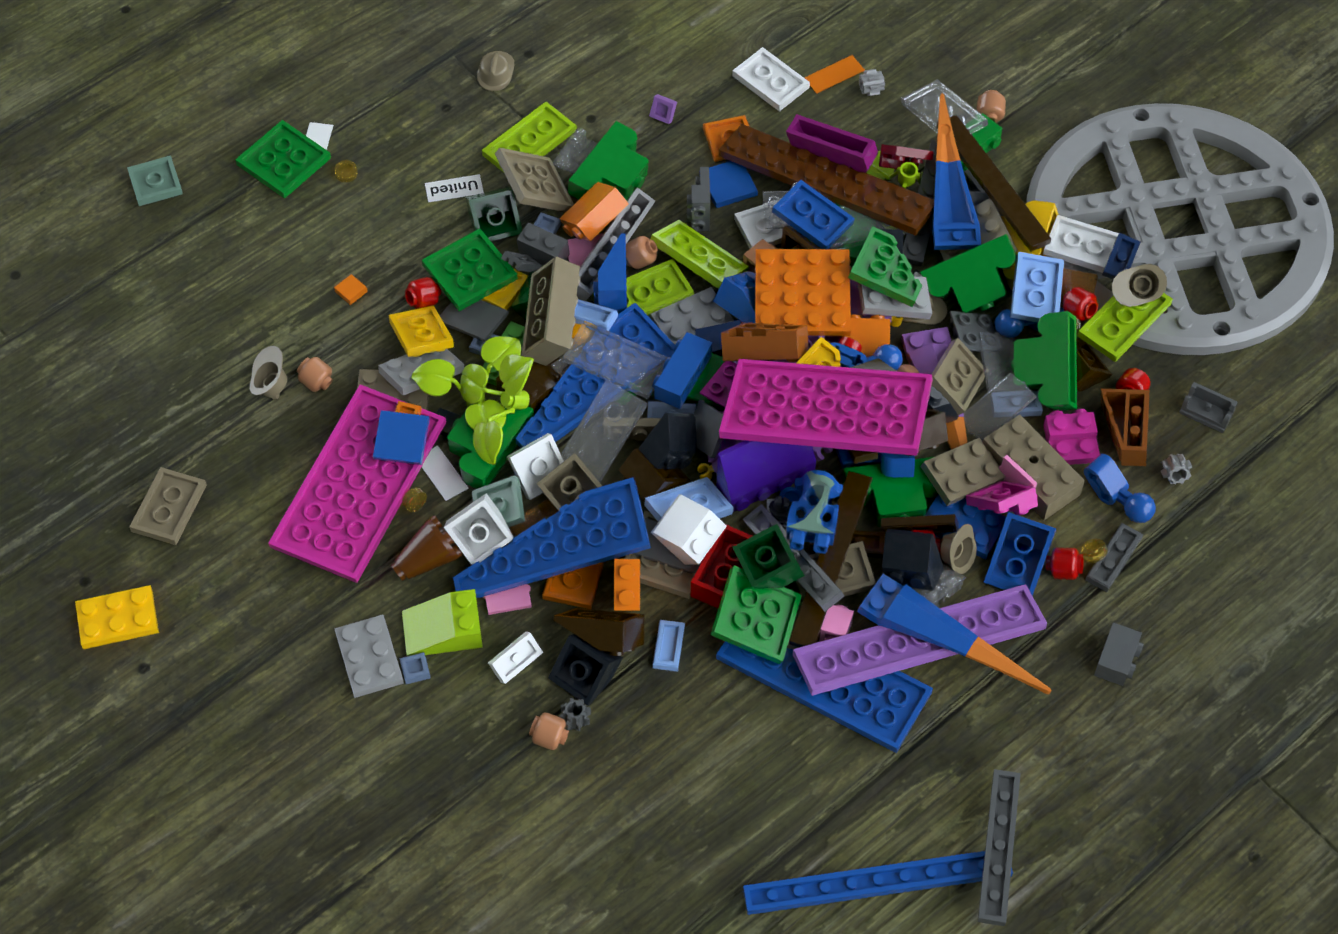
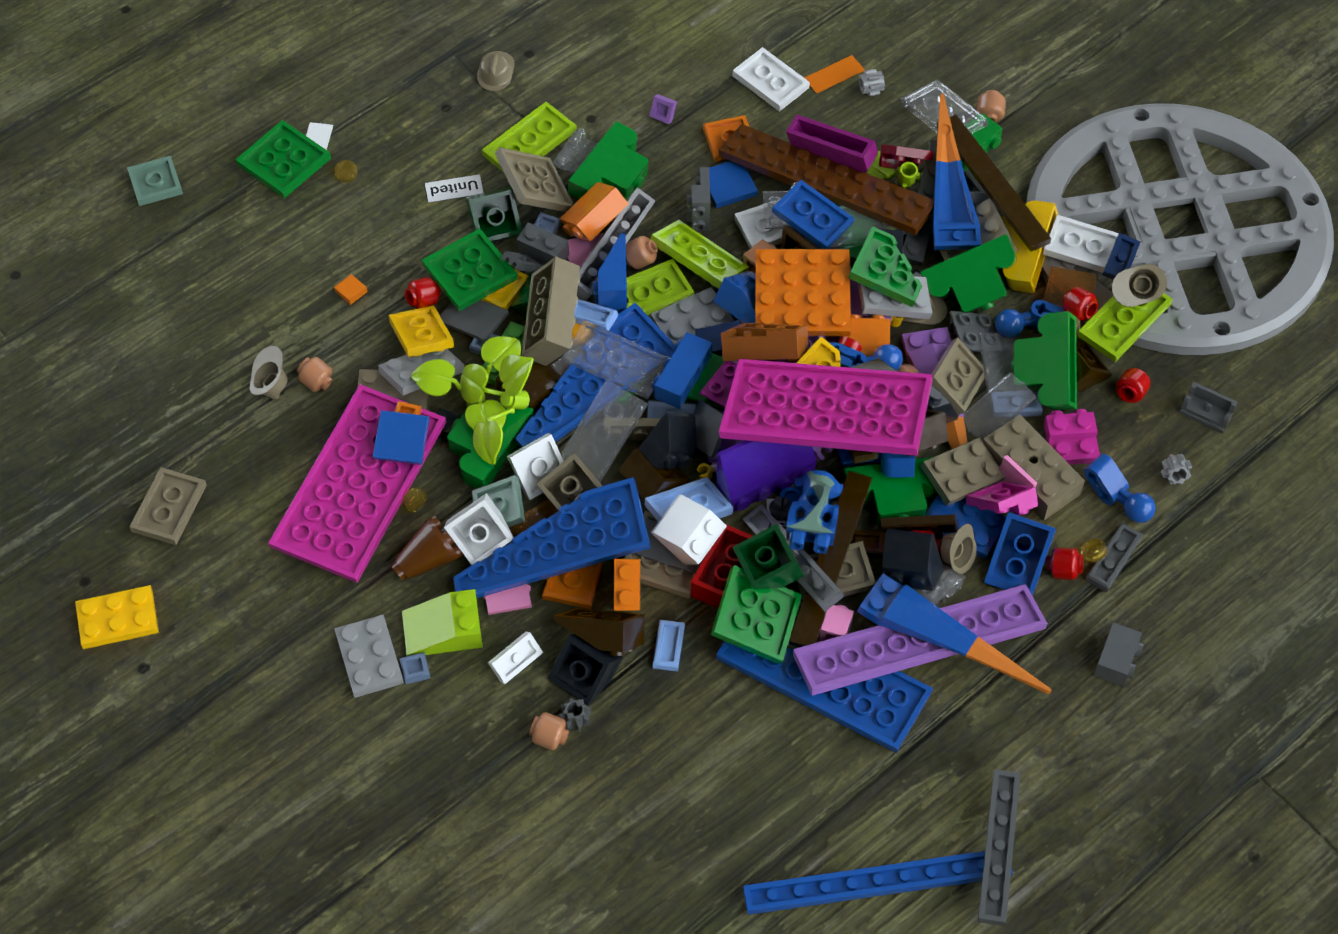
(443, 474): white sticker -> none
(1036, 286): light blue plate -> none
(1128, 423): dark orange wedge -> none

